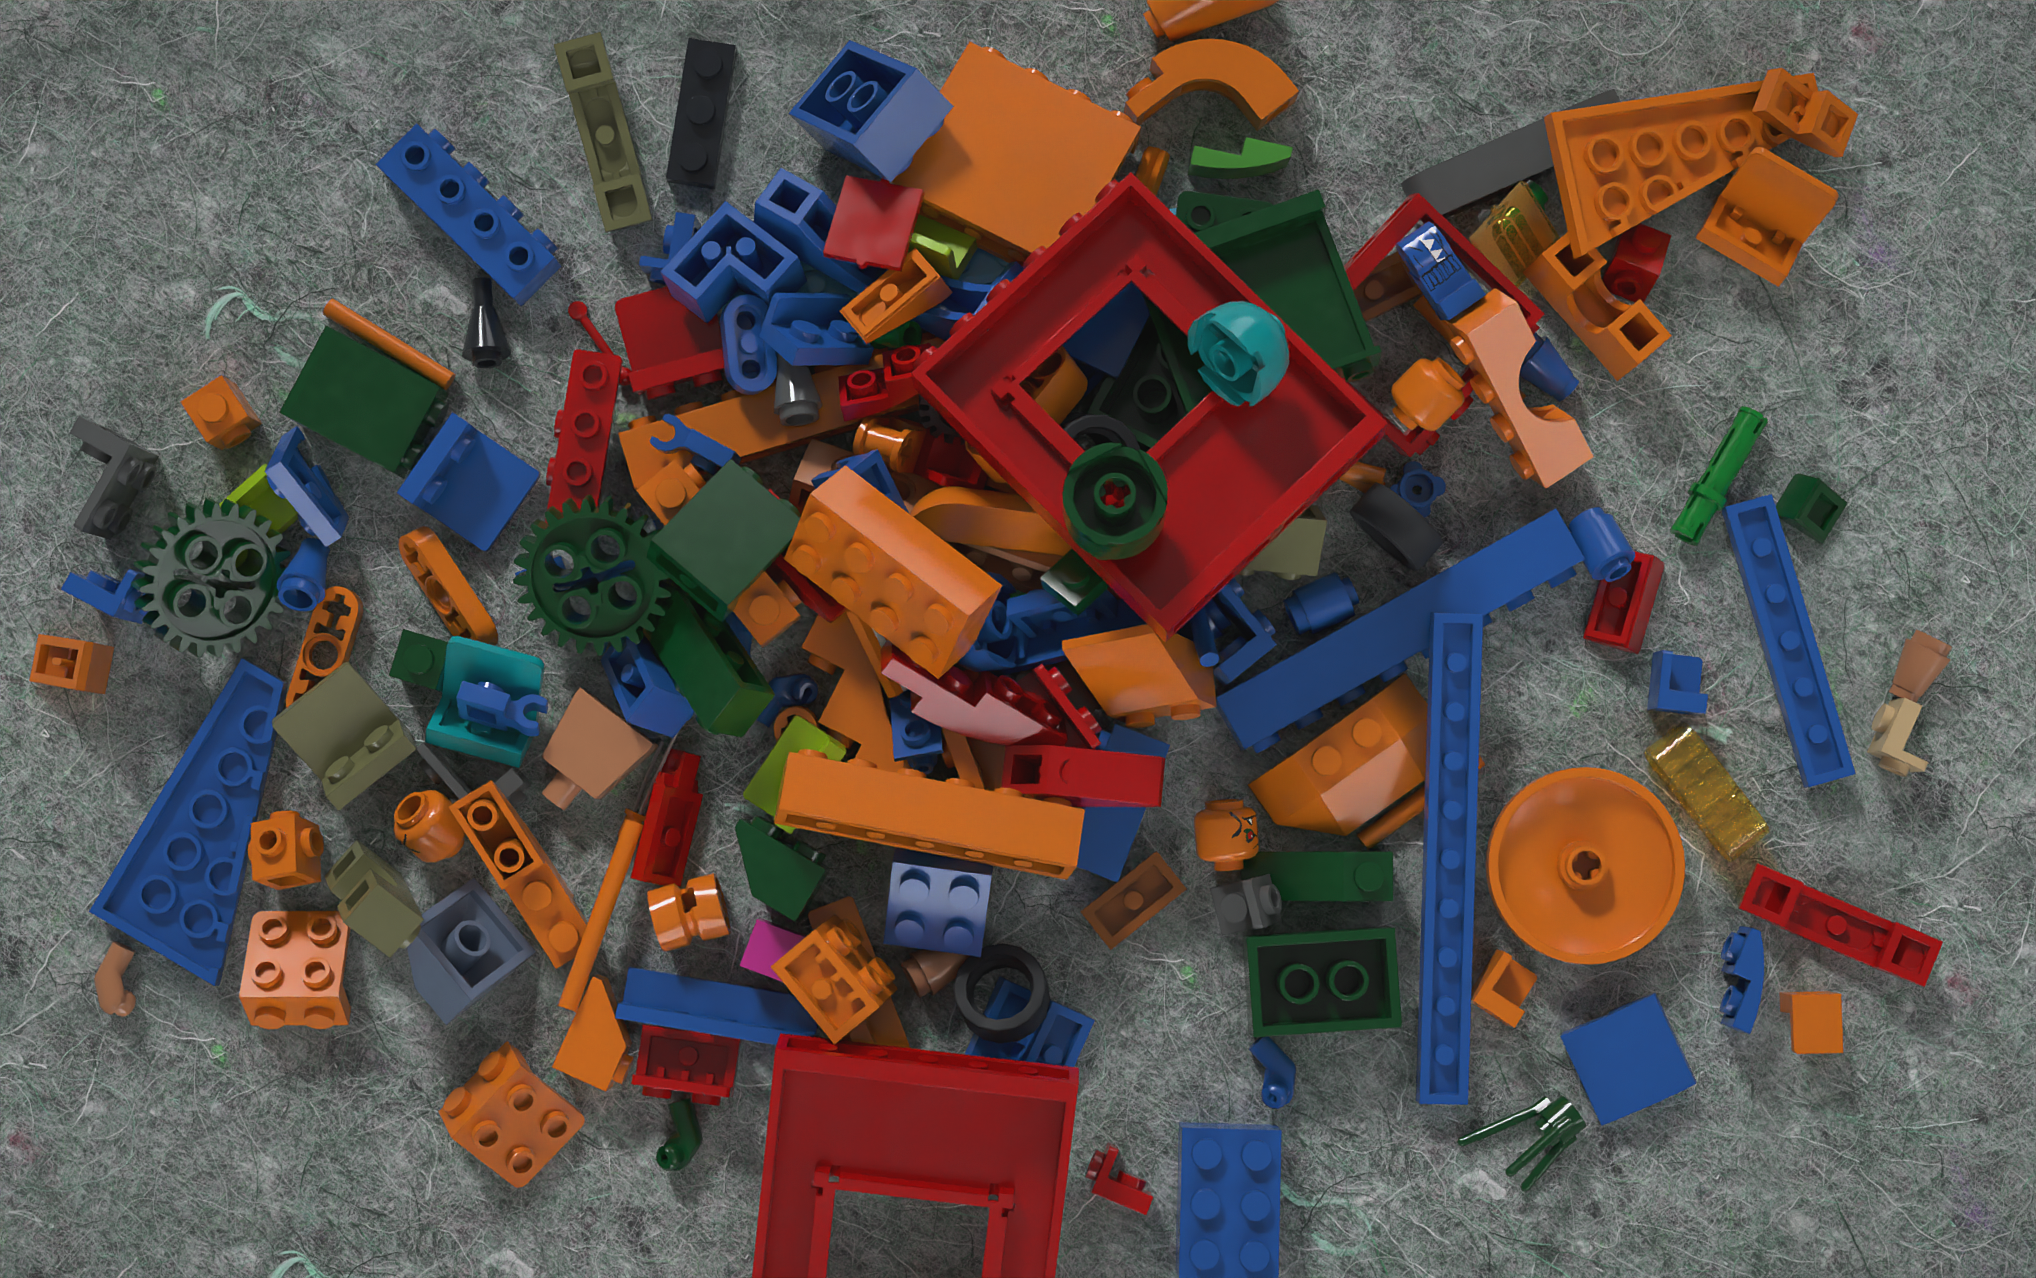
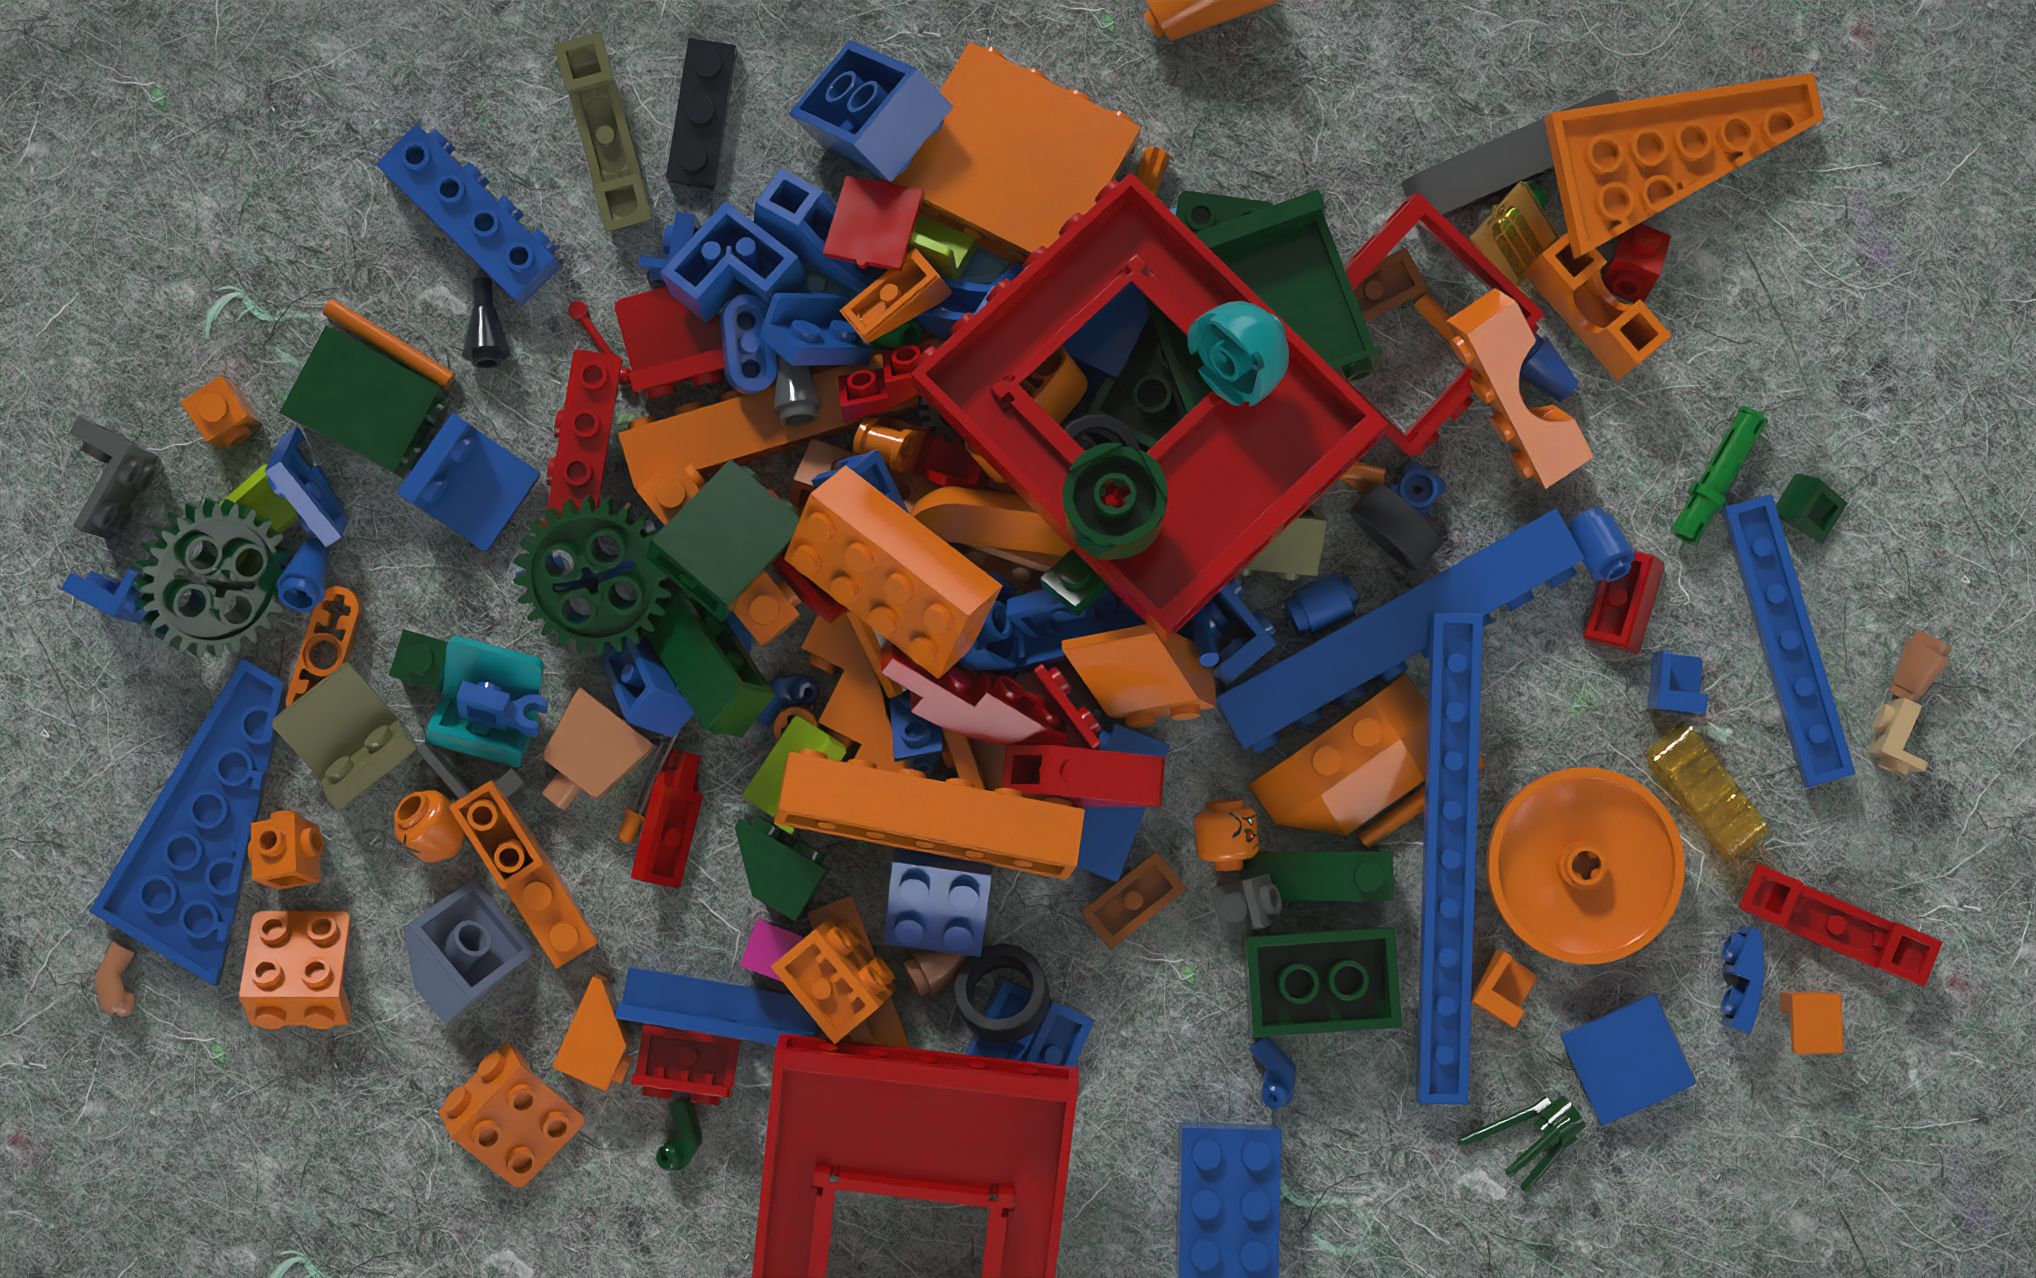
(71, 664): orange slope -> none
(374, 899): olive arch -> none
(446, 586): orange beam -> none
(600, 915): orange bar -> none
(689, 912): orange wheel -> none
(707, 453): blue plate -> none
(1123, 1190): red bracket -> none
(1219, 67): orange arch -> none
(1255, 160): bright green slope -> none
(1427, 394): orange head -> none
(1438, 272): blue leg -> none
(1766, 214): orange bracket -> none
(1805, 115): orange slope -> none

